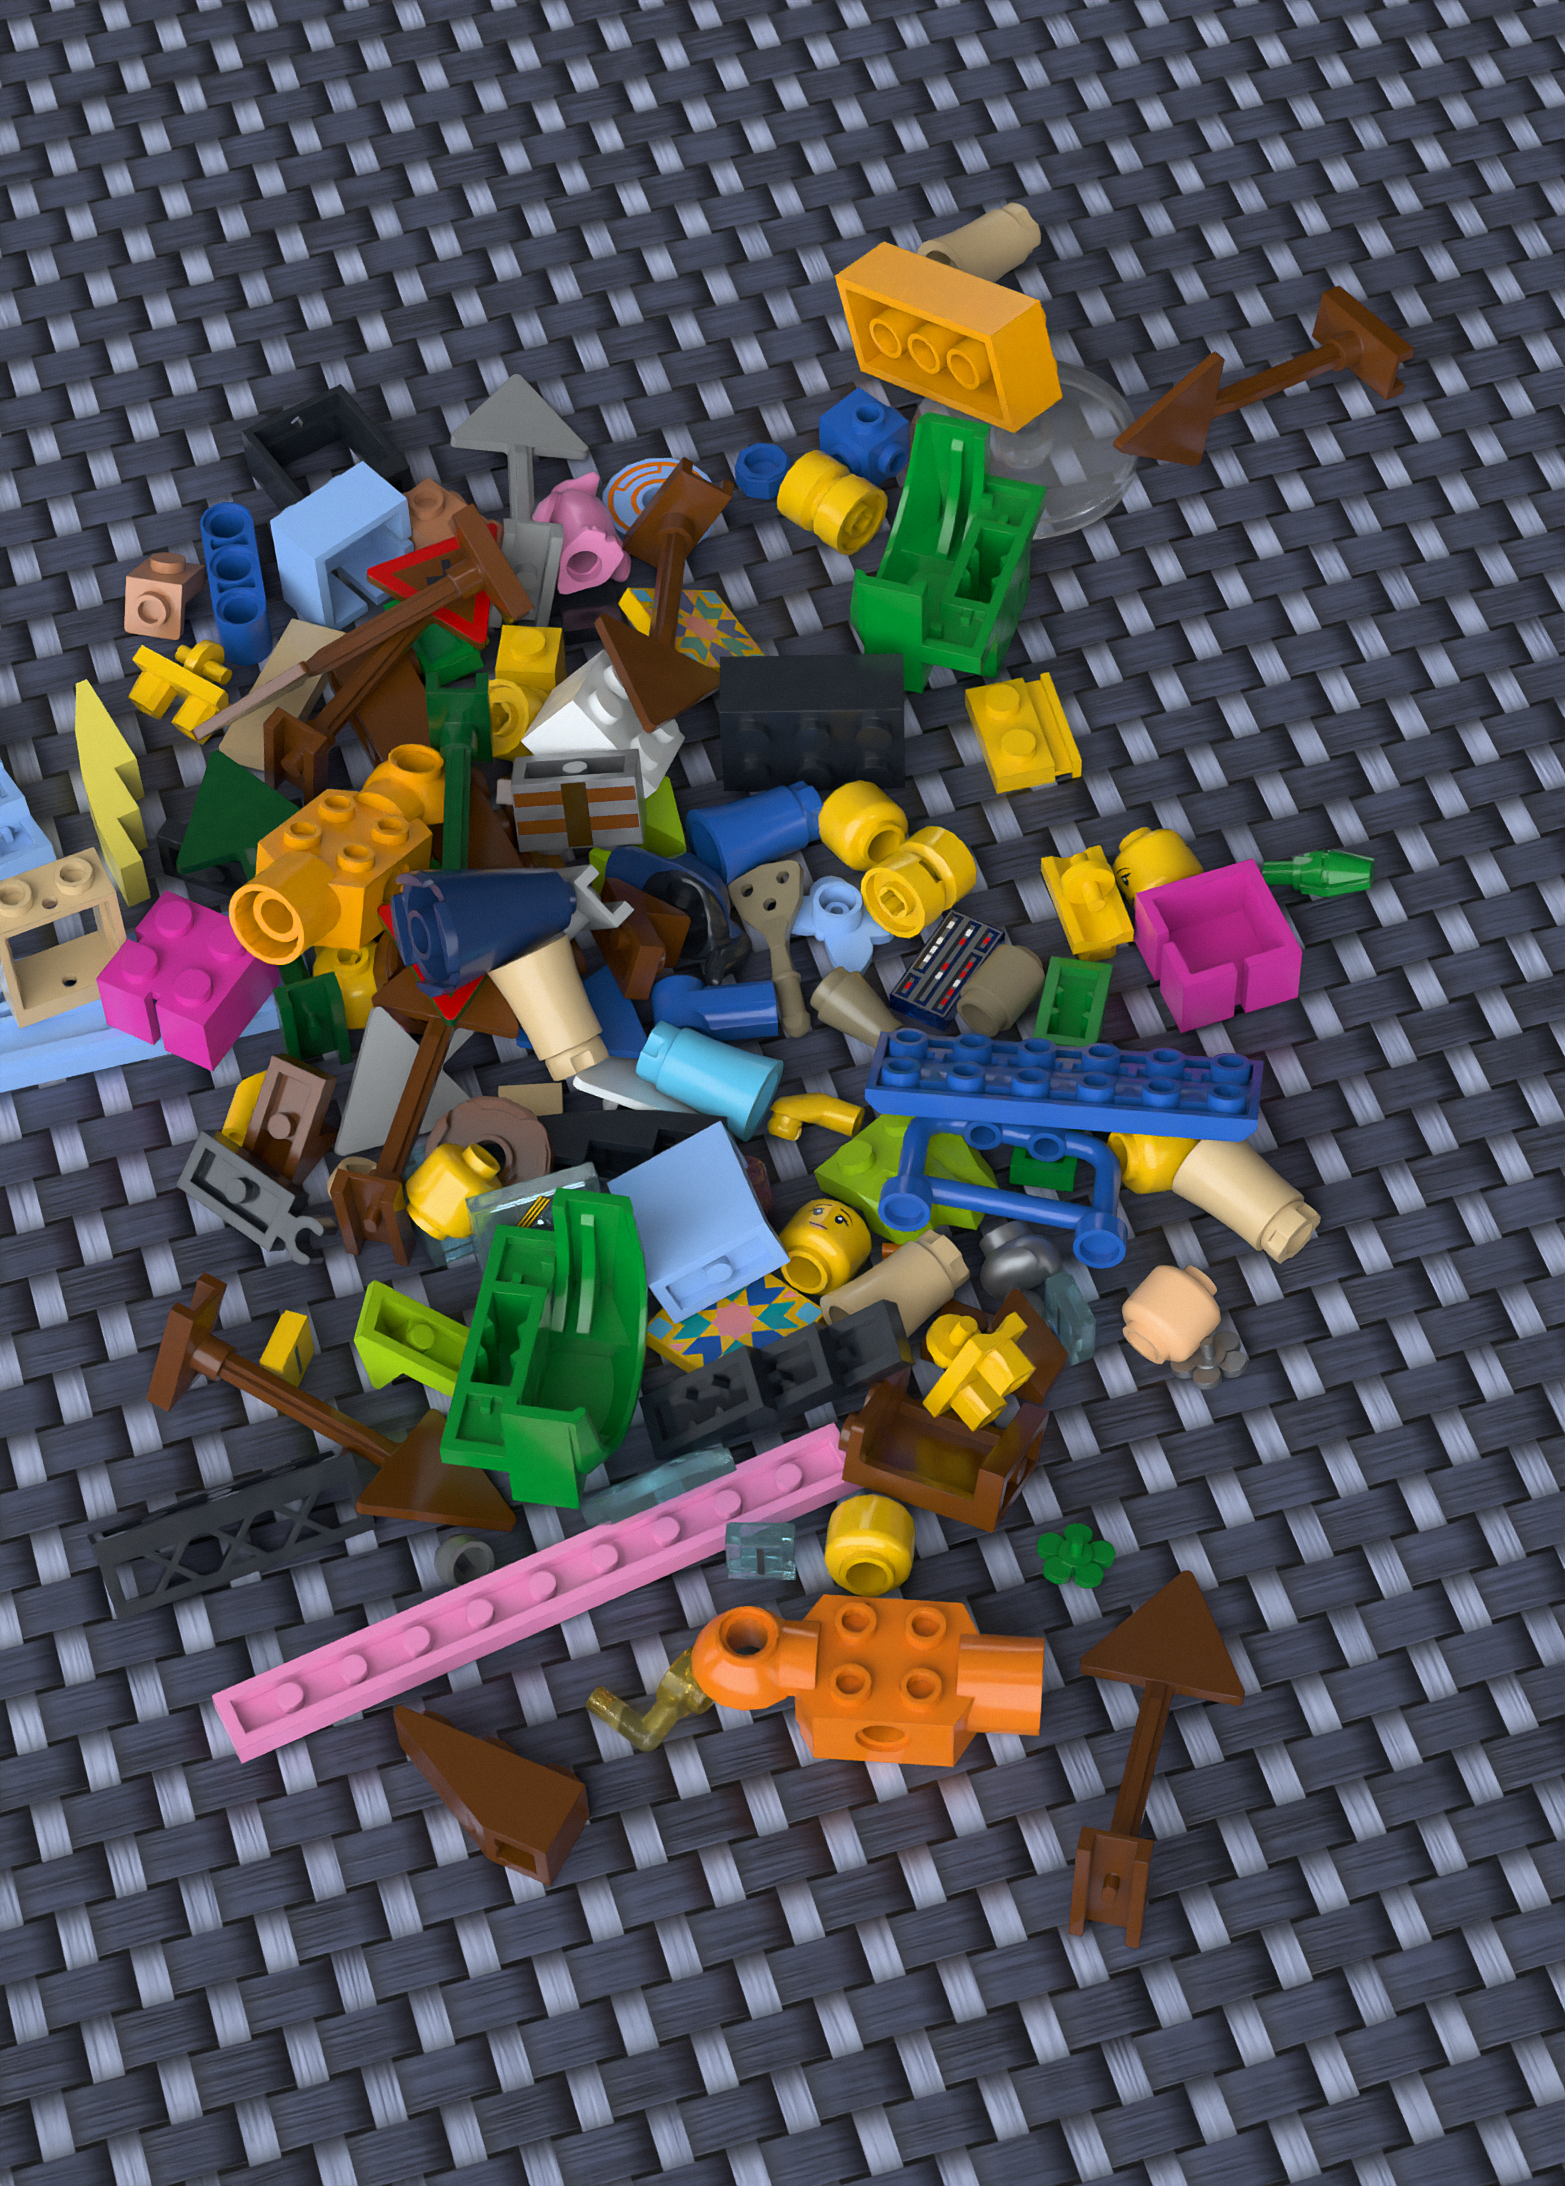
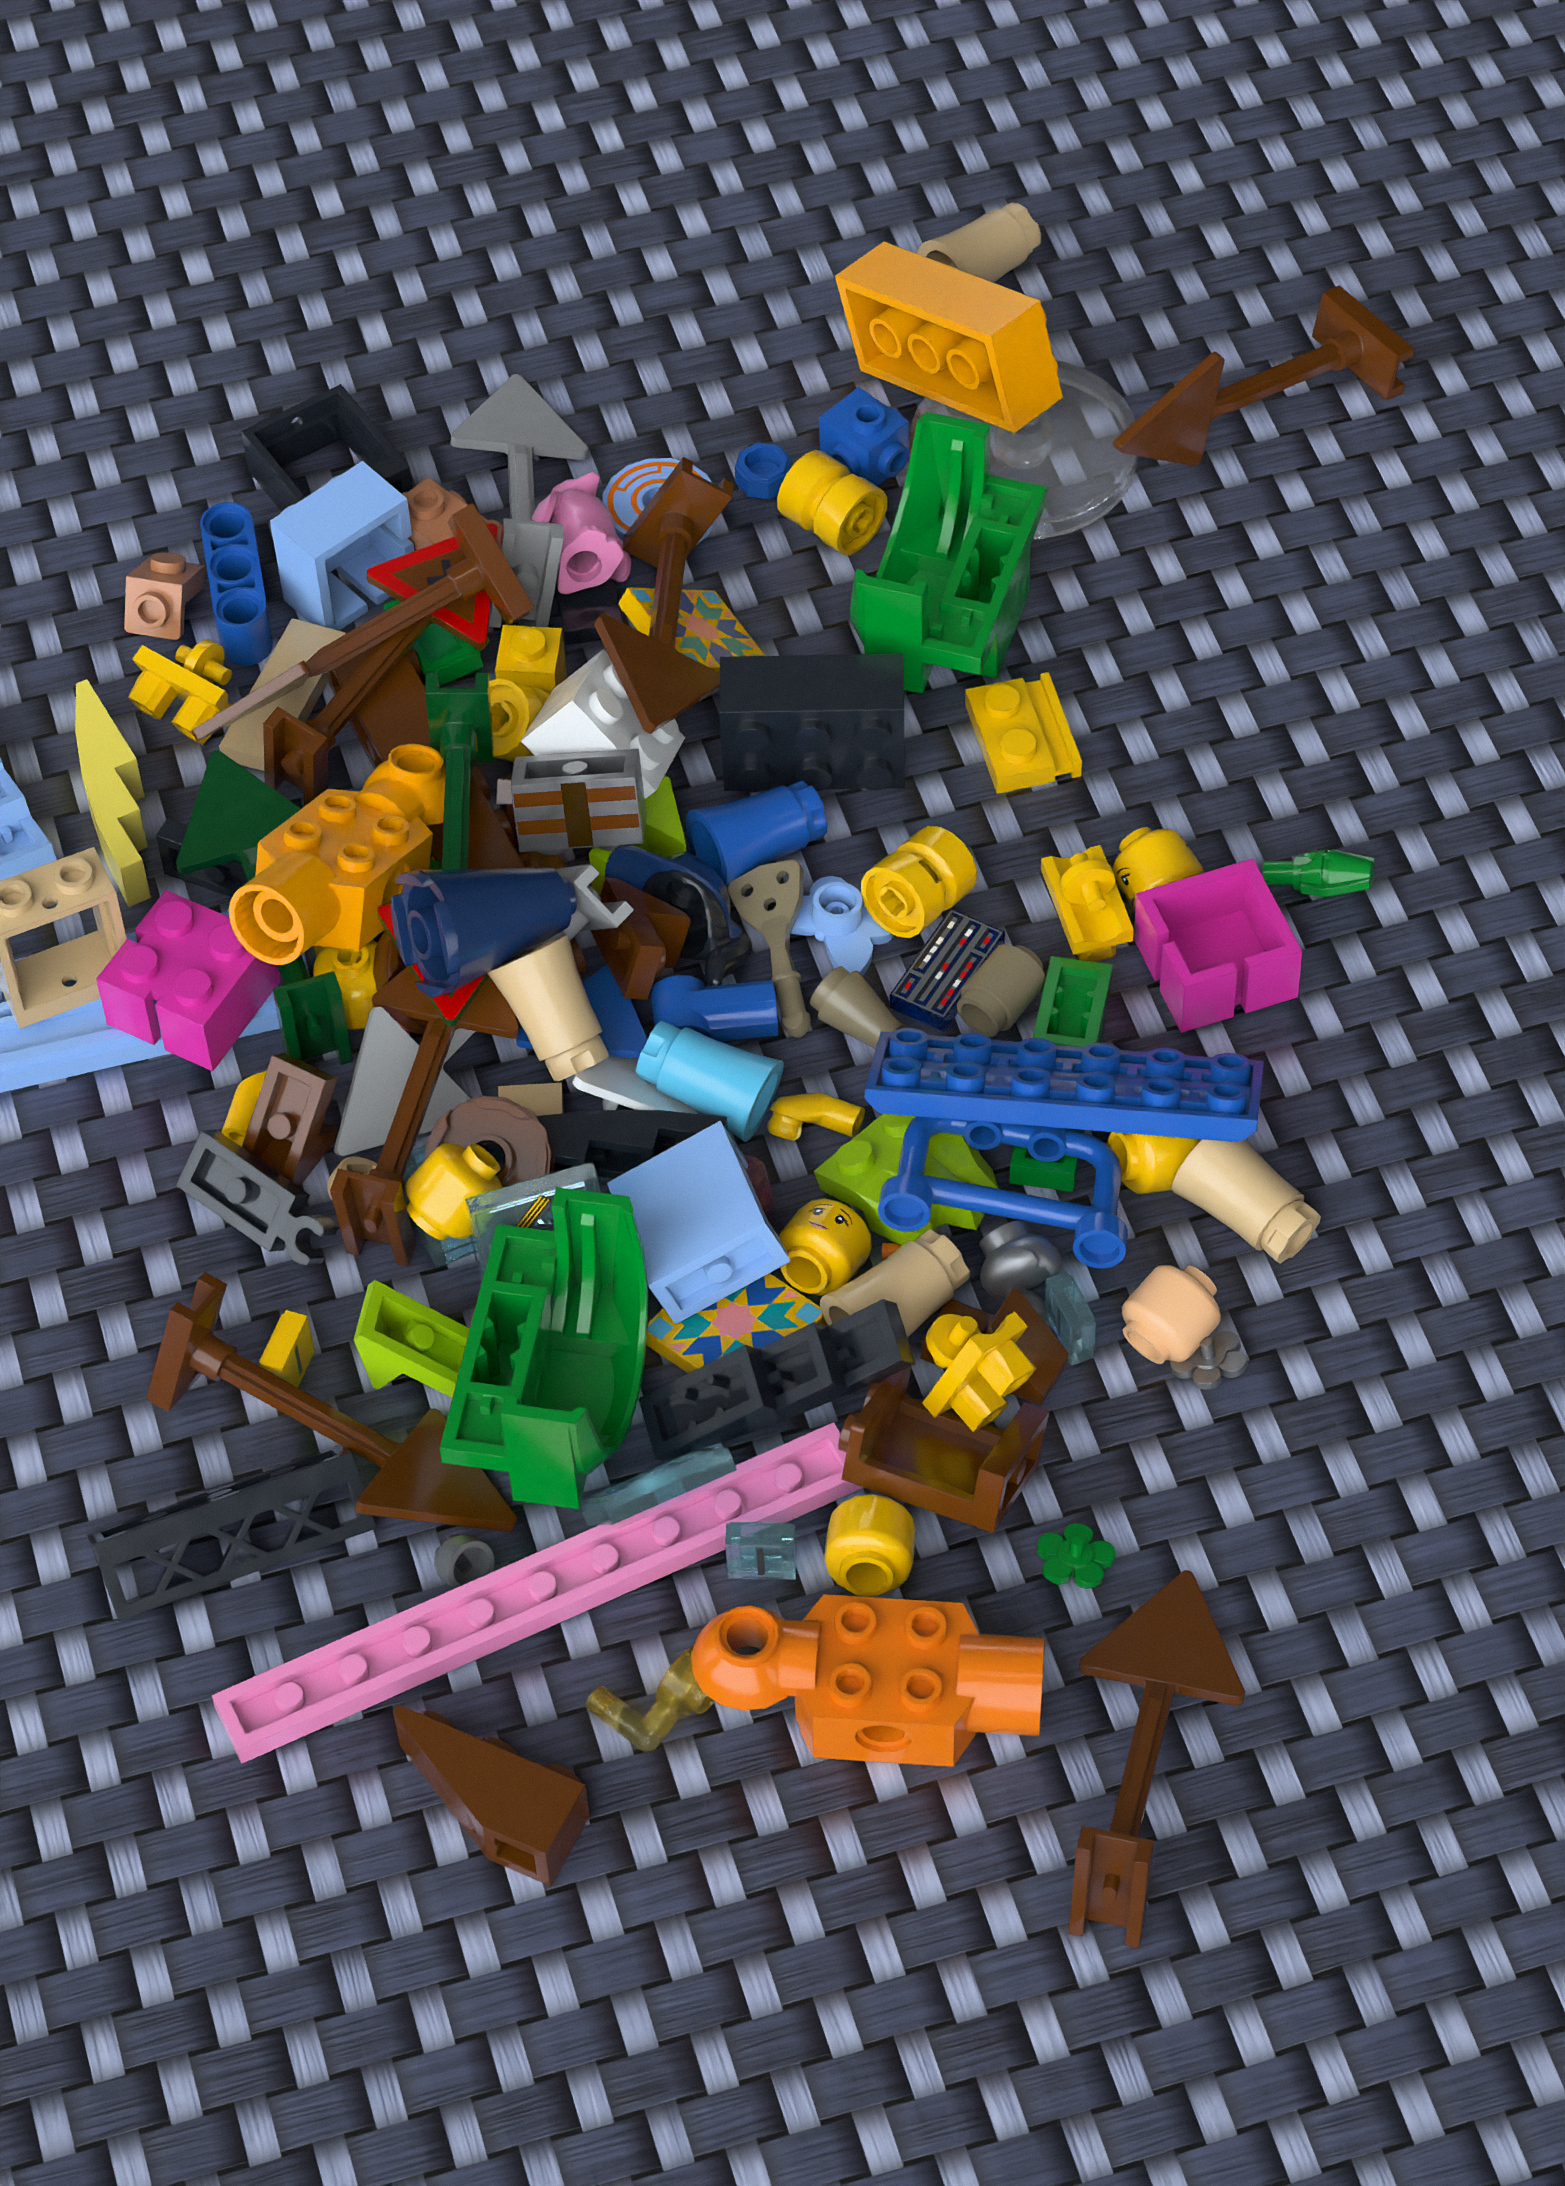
(861, 824): yellow head -> none

